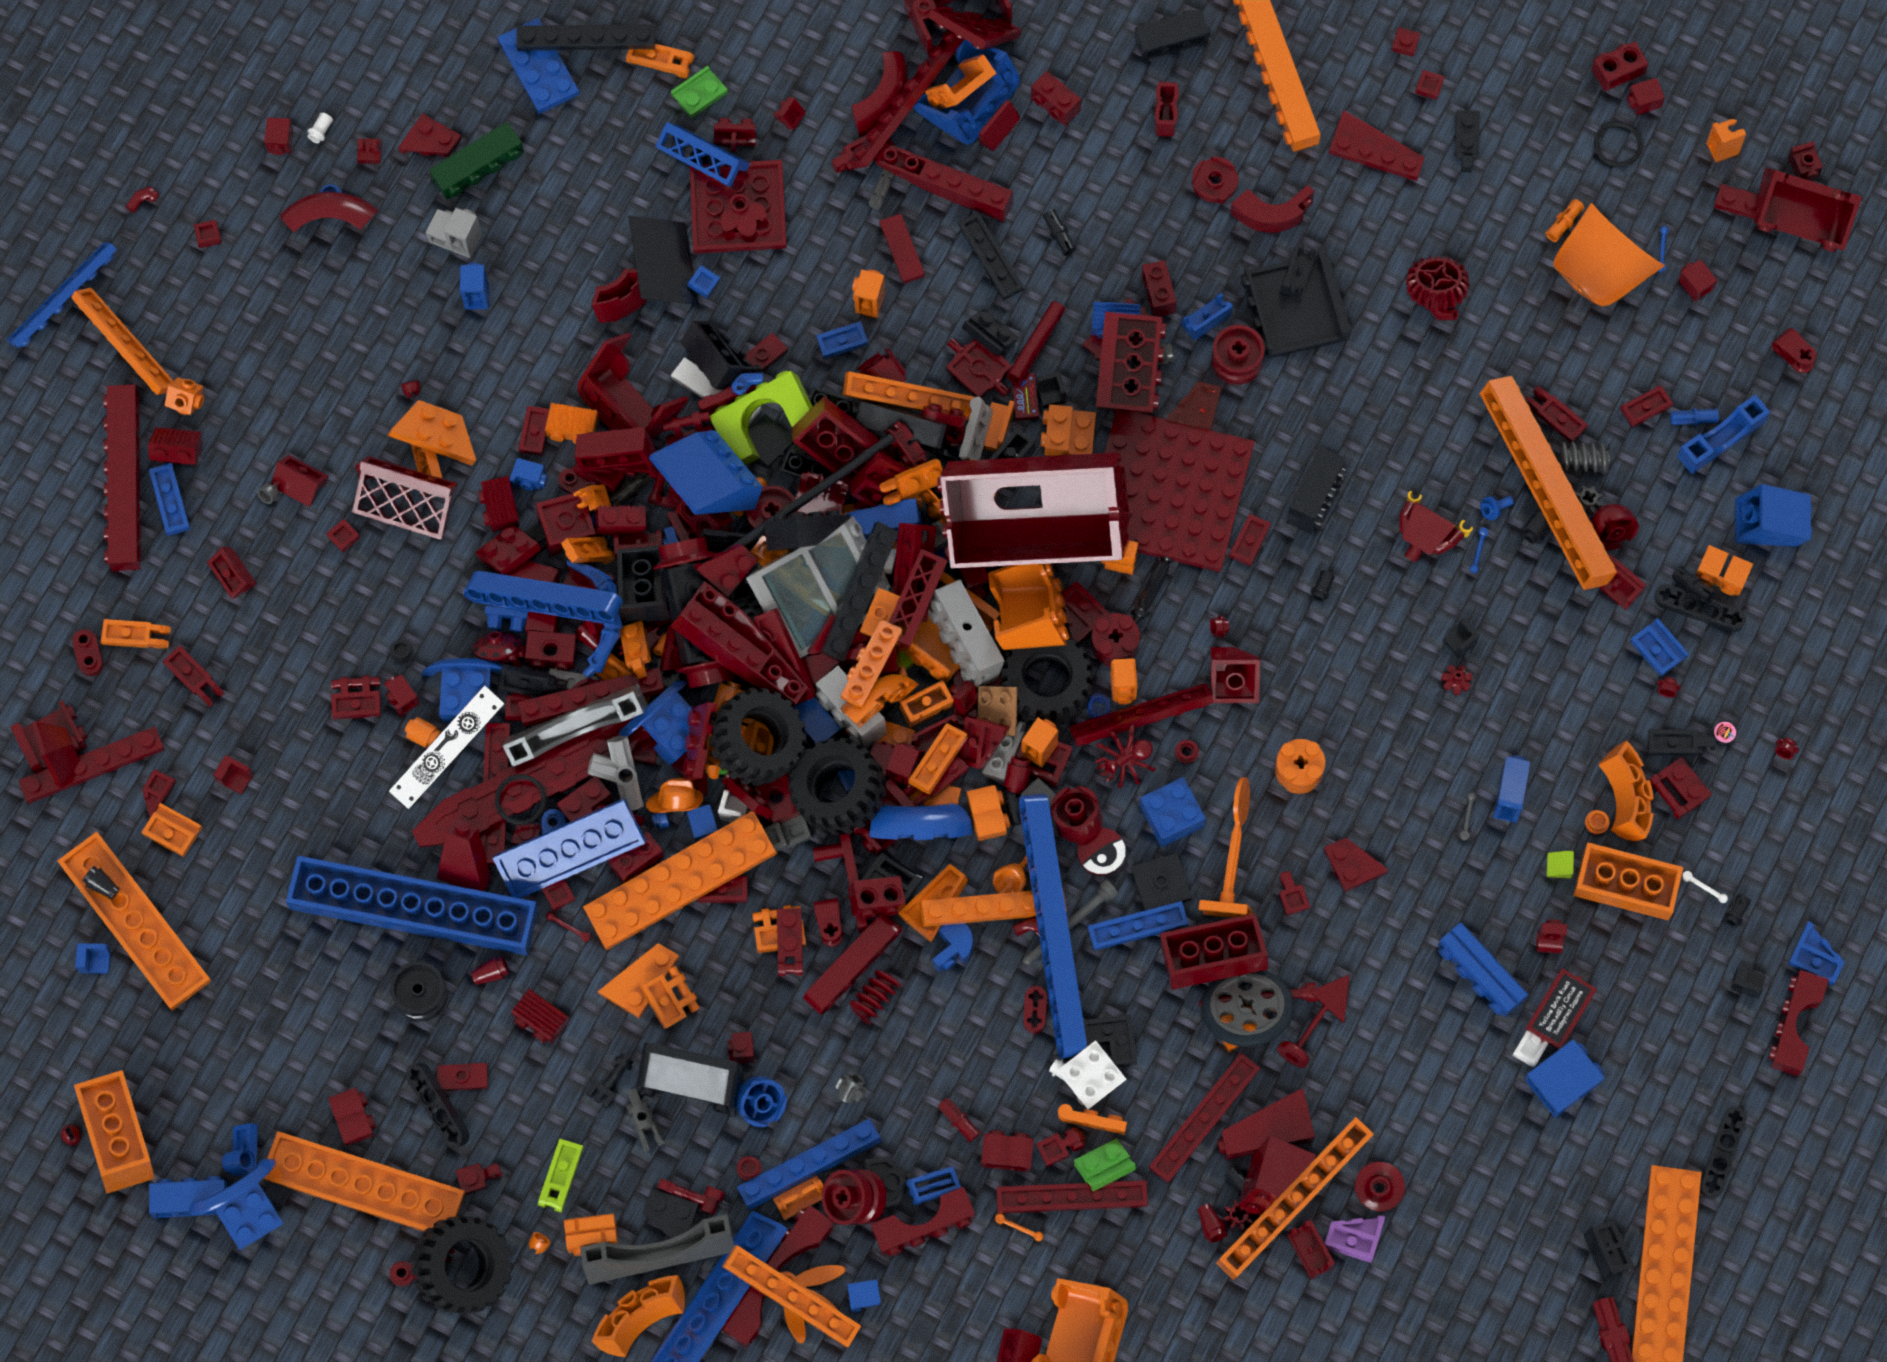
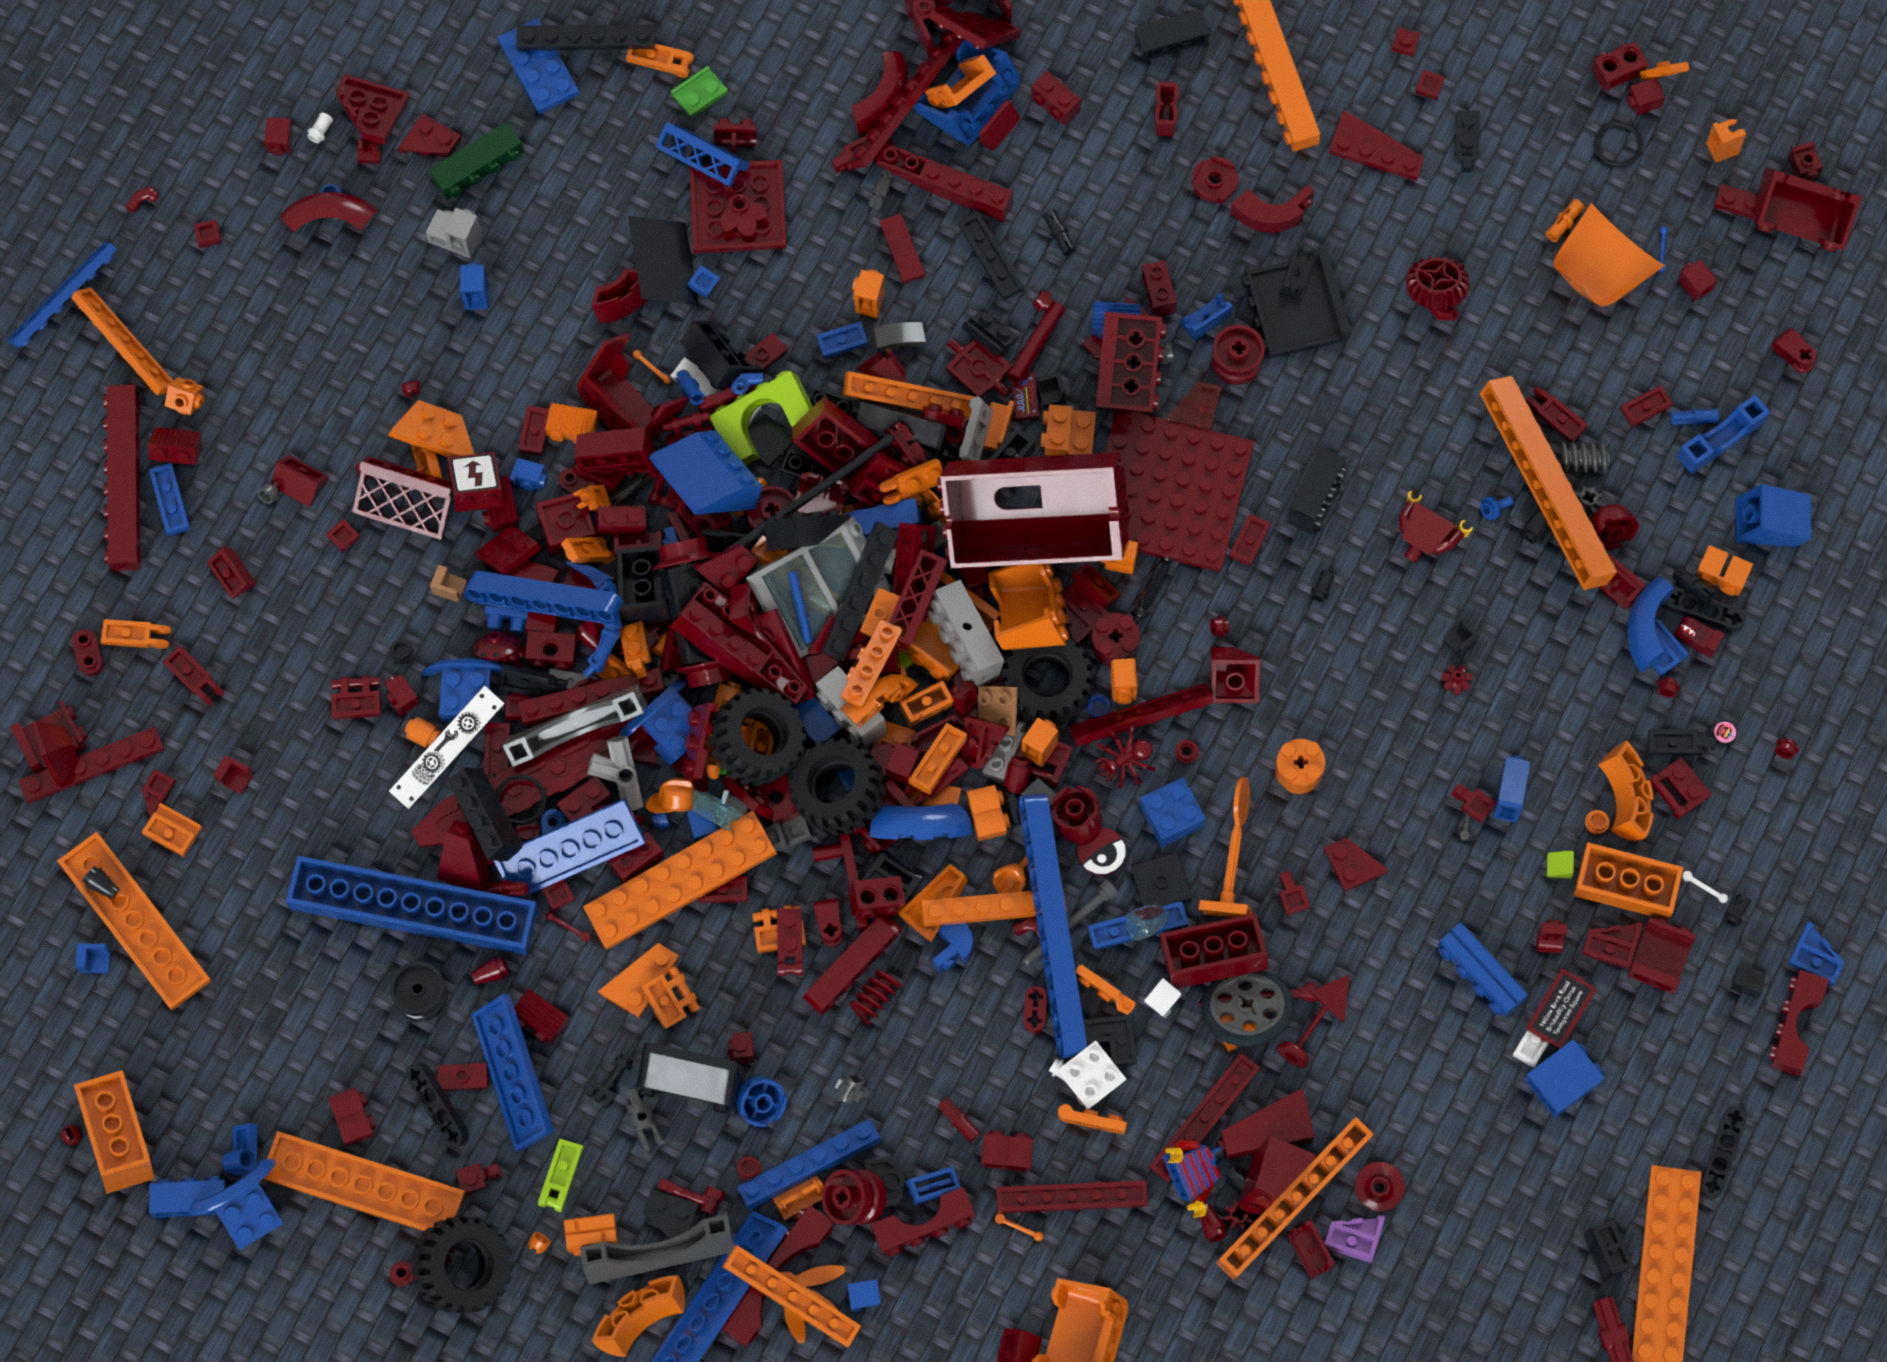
(371, 106): none -> dark red plate
(447, 585): none -> medium nougat panel
(475, 481): none -> panel
(485, 814): none -> black brick
(507, 888): none -> dark red axle
(512, 1072): none -> blue plate
(637, 355): none -> orange hinge
(690, 387): none -> blue pin
(713, 809): none -> clear light blue hinge
(743, 607): none -> dark red slope
(790, 113): dark red tile -> none
(800, 606): none -> blue piece
(898, 335): none -> dark grey slope
(1042, 301): none -> dark red plate
(1055, 1149): dark red plate -> none
(1096, 585): none -> dark red plate
(1104, 1164): bright green plate -> none
(1105, 990): none -> orange hinge
(1146, 921): none -> clear light blue rock
(1163, 998): none -> white panel
(1193, 1172): none -> torso
(1476, 803): none -> dark red plate
(1483, 532): blue hinge -> none
(1613, 945): none -> dark red wing
(1641, 631): none -> blue brick
(1661, 954): none -> dark red panel
(1664, 69): none -> orange plate
(1698, 636): none -> dark red leg

